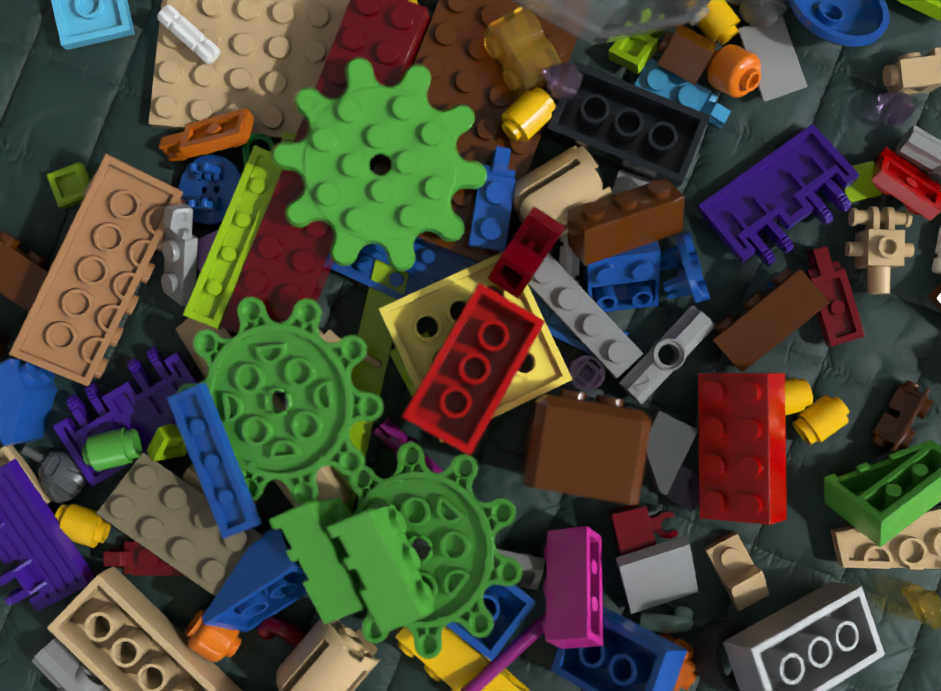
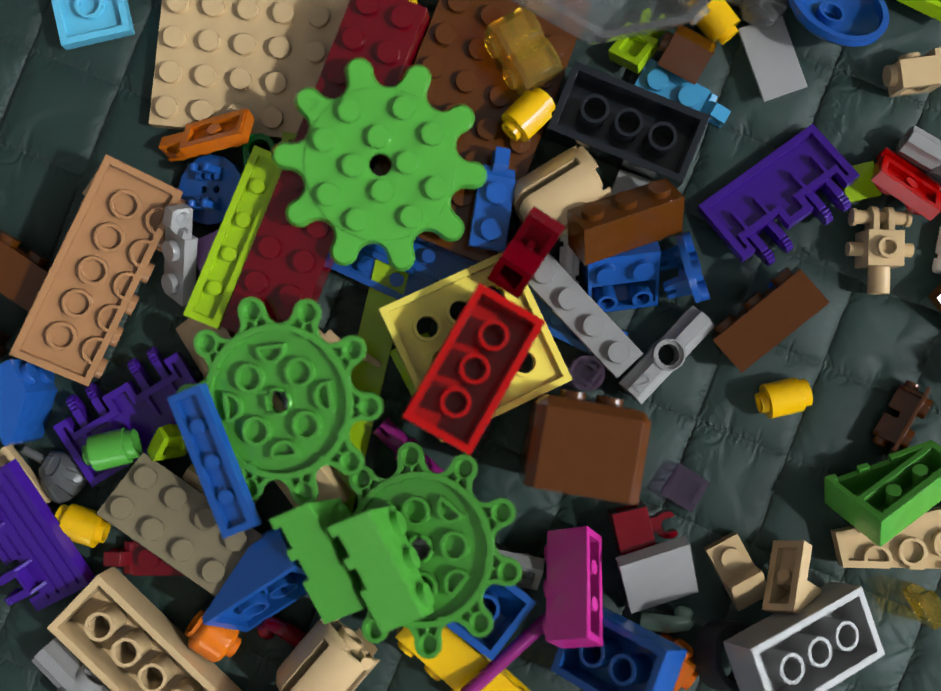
(69, 184): lime tile -> none
(188, 34): white axle -> none
(563, 80): clear purple plate -> none
(666, 448): dark grey slope -> none
(734, 71): orange head -> none
(742, 447): red brick -> none
(787, 578): none -> tan slope
(821, 419): yellow brick -> none
(840, 317): dark red hinge -> none
(895, 108): clear purple plate -> none

